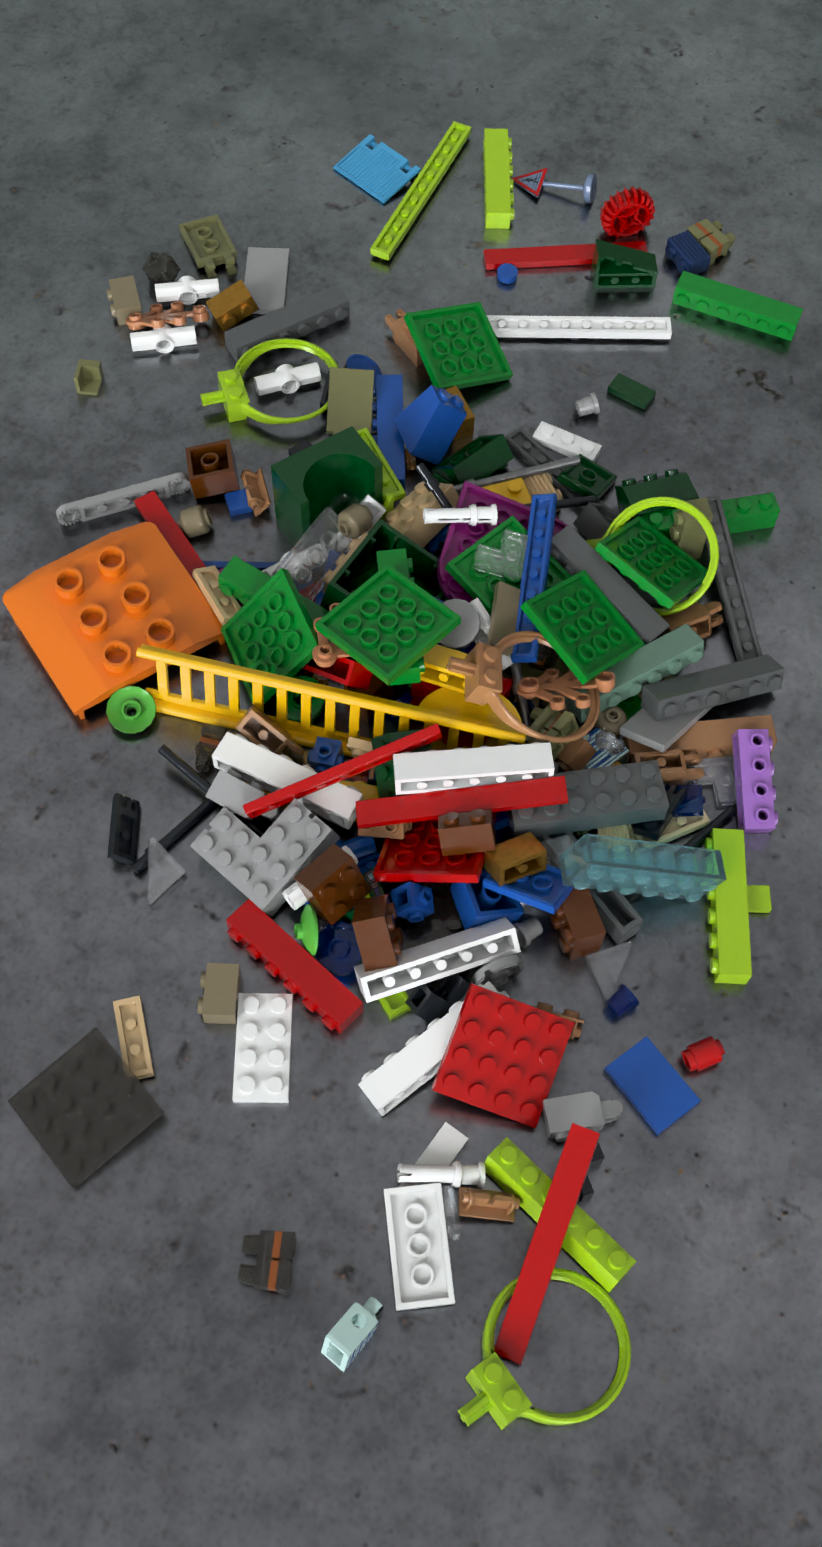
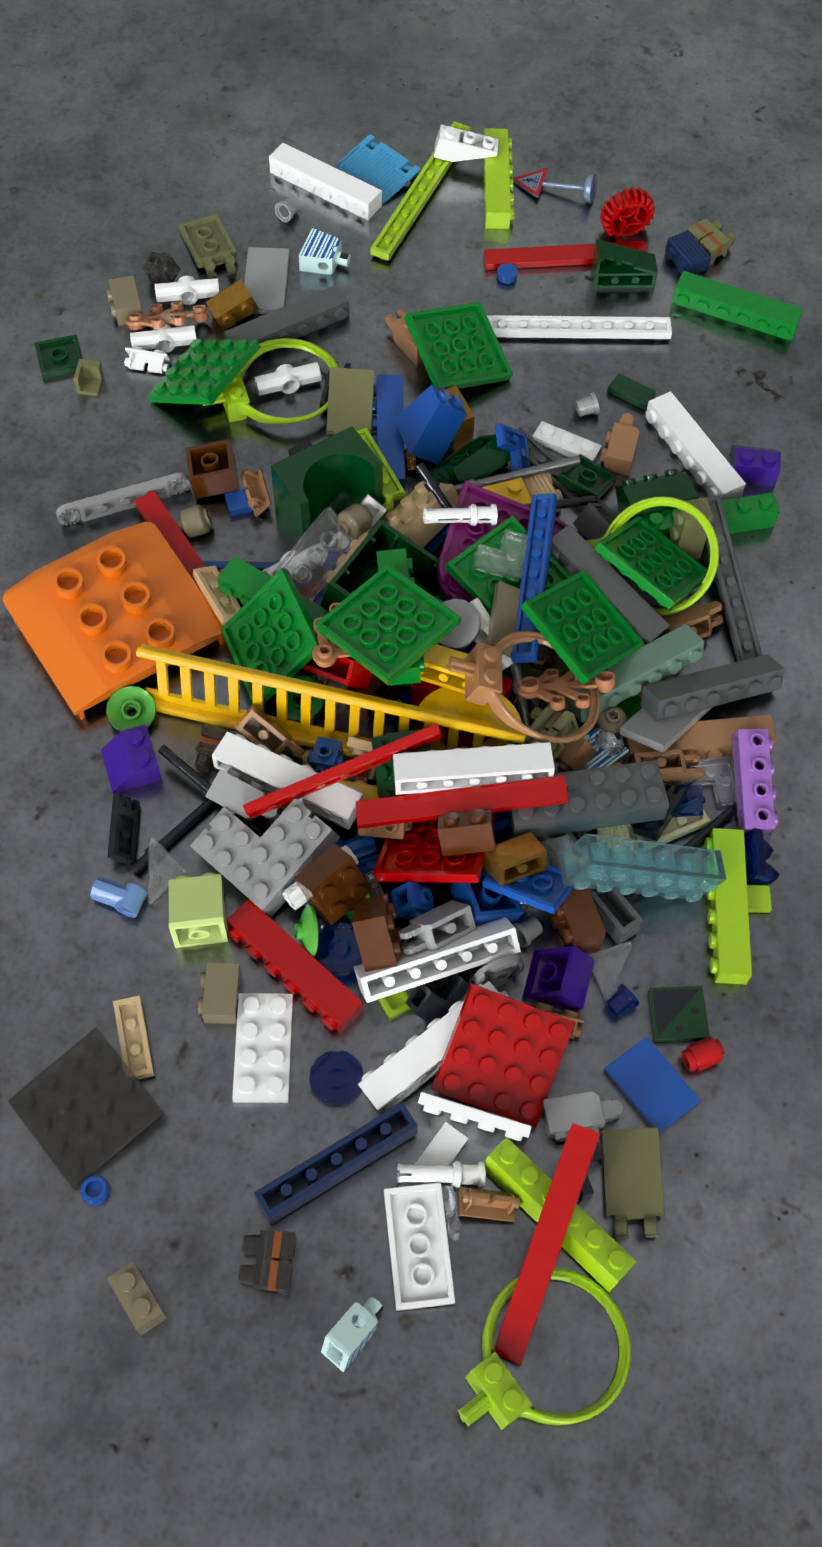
(58, 356): none -> dark green tile
(95, 1190): none -> blue tile
(125, 898): none -> medium blue piece
(131, 760): none -> dark purple slope
(137, 1298): none -> dark tan brick
(139, 357): none -> white hinge
(197, 910): none -> yellowish green slope
(203, 371): none -> green plate
(286, 209): none -> light grey piece
(322, 253): none -> light aqua torso
(325, 181): none -> white brick
(336, 1078): none -> clear blue tile
(336, 1163): none -> dark blue brick
(360, 361): blue piece -> none
(438, 927): none -> light grey hinge
(461, 1113): none -> white plate
(462, 145): none -> white slope
(515, 443): none -> blue tile
(559, 977): none -> dark purple slope
(621, 446): none -> medium nougat hinge
(633, 1178): none -> olive tile
(678, 1014): none -> tile
(694, 448): none -> white brick
(755, 852): none -> clear blue tile
(756, 464): none -> dark purple slope

